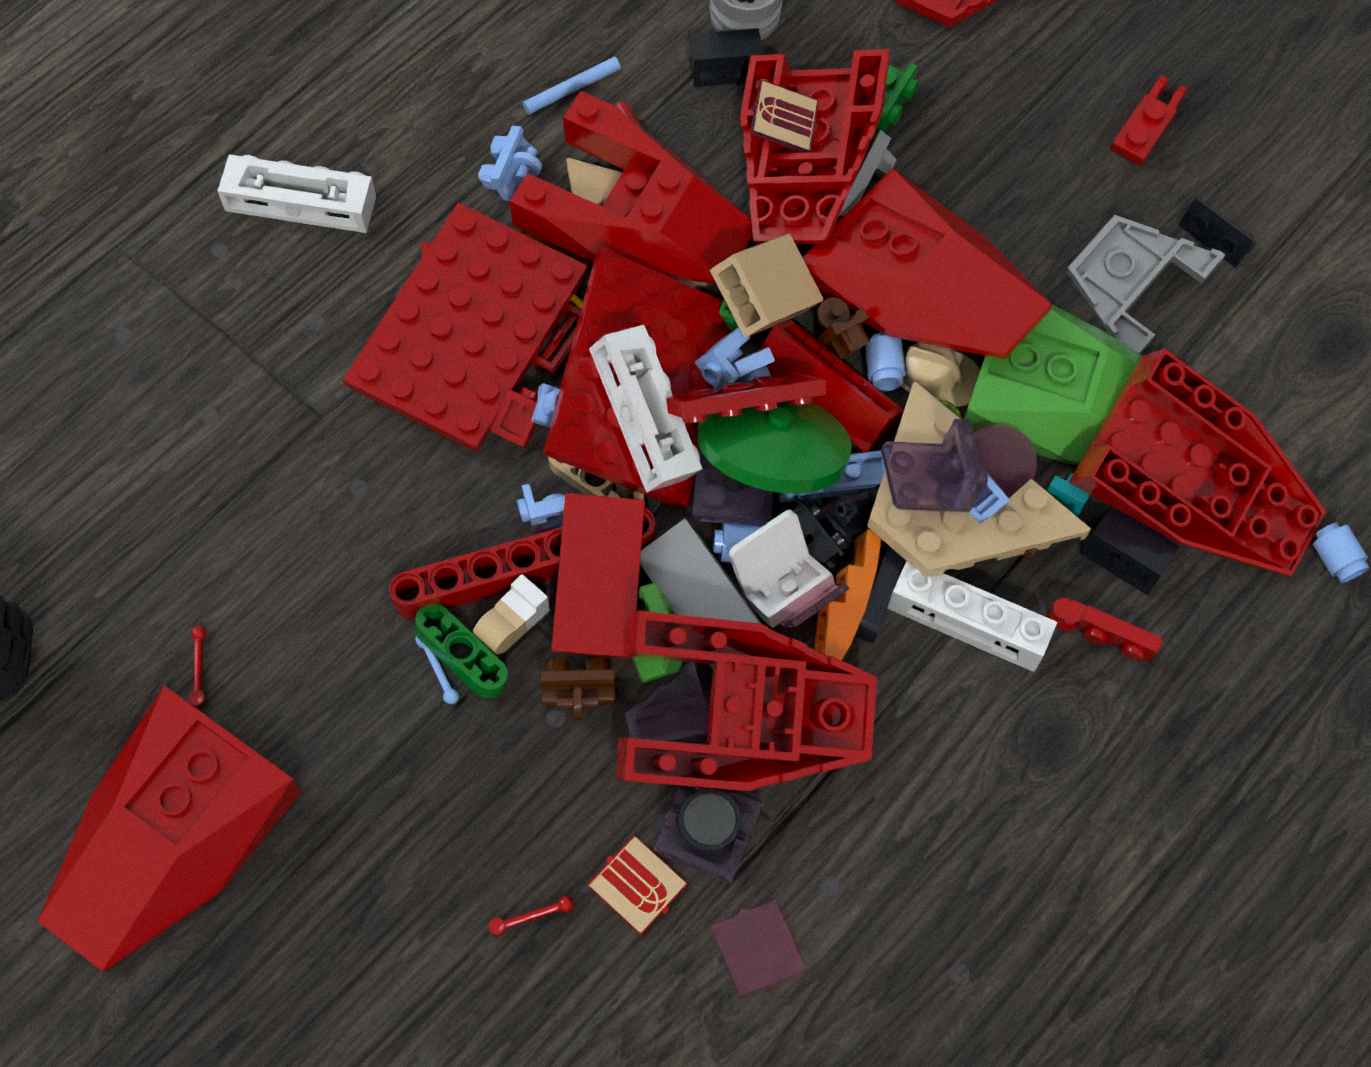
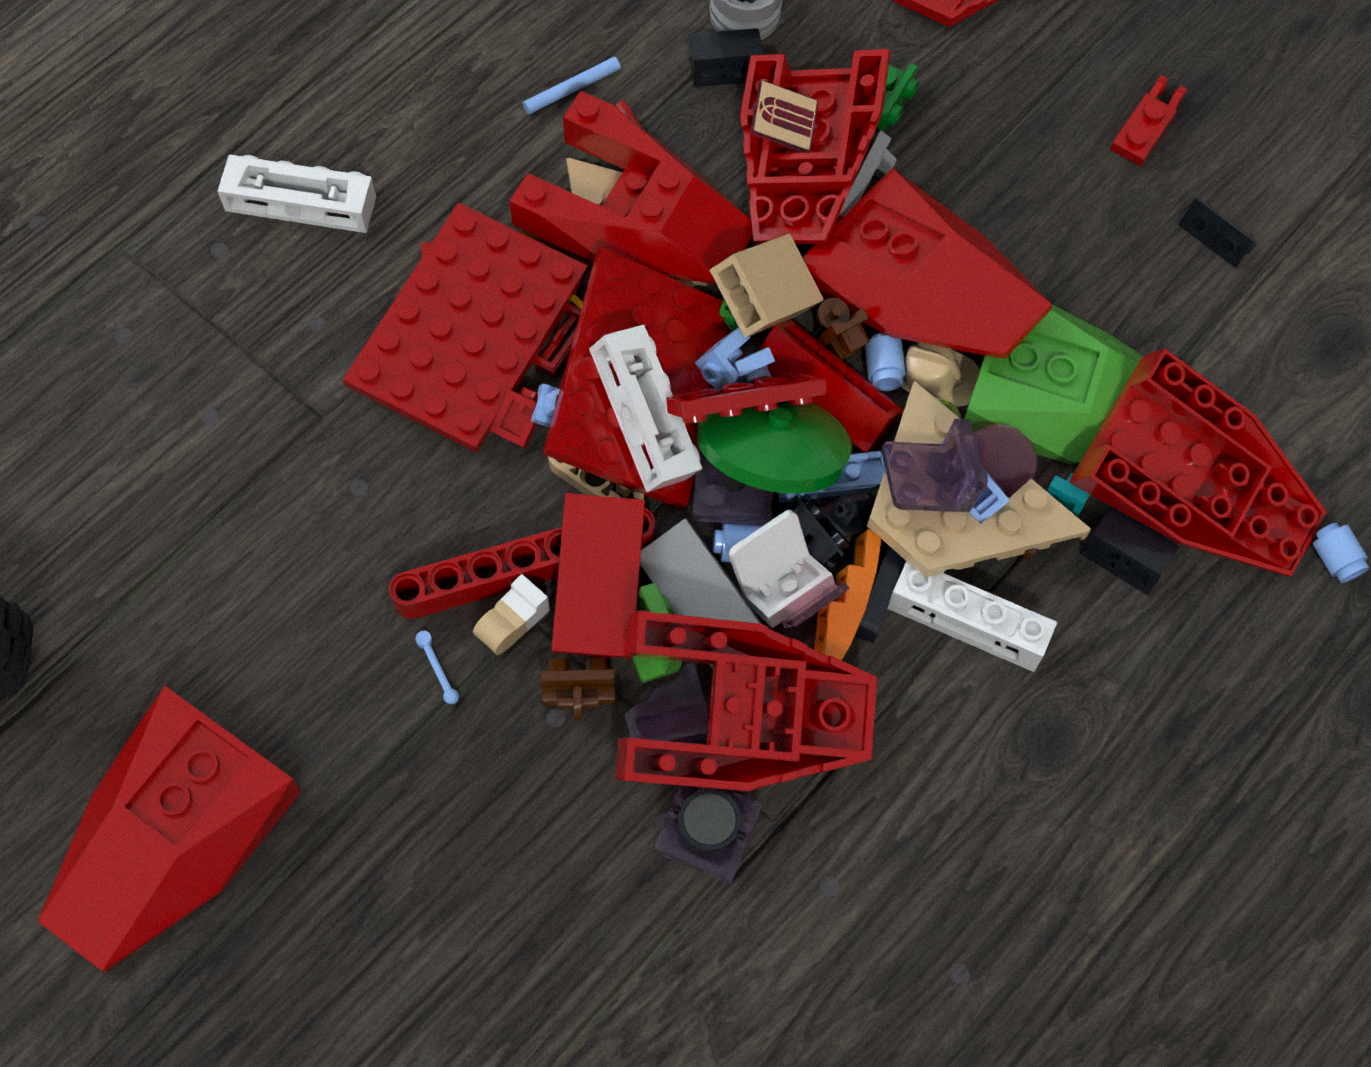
(196, 697): red hinge -> none
(488, 664): green beam -> none
(498, 926): red hinge -> none
(514, 160): light blue hips -> none
(544, 514): light blue bracket -> none
(637, 885): piece -> none
(757, 948): clear pink piece -> none
(1104, 628): red hinge -> none
(1124, 264): light grey wing -> none

